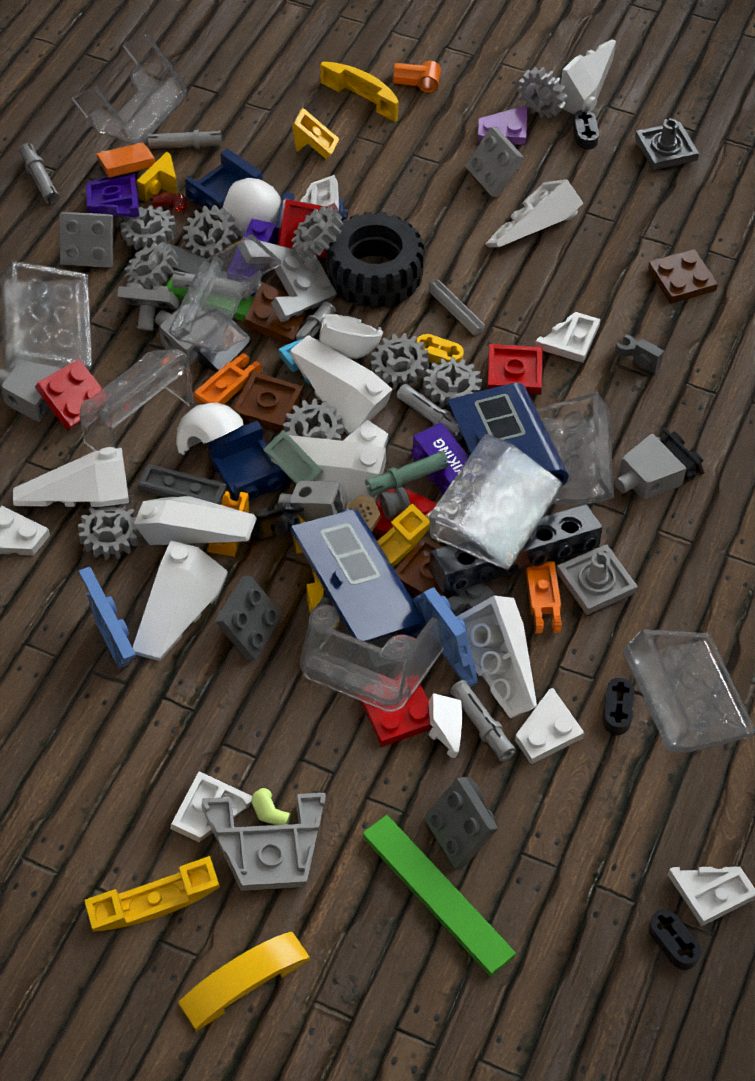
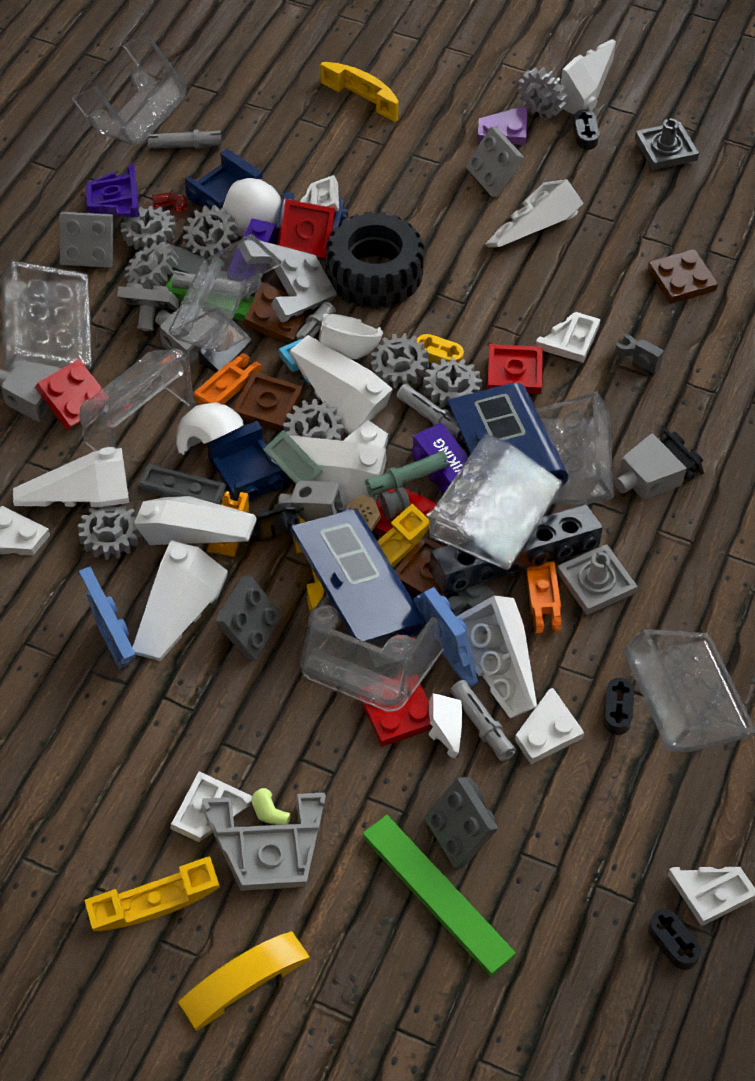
(35, 166): light grey pin -> none
(126, 159): orange tile -> none
(158, 176): yellow slope -> none
(312, 132): yellow slope -> none
(317, 232): light grey gear -> none
(424, 76): orange piece -> none
(456, 307): light grey axle -> none

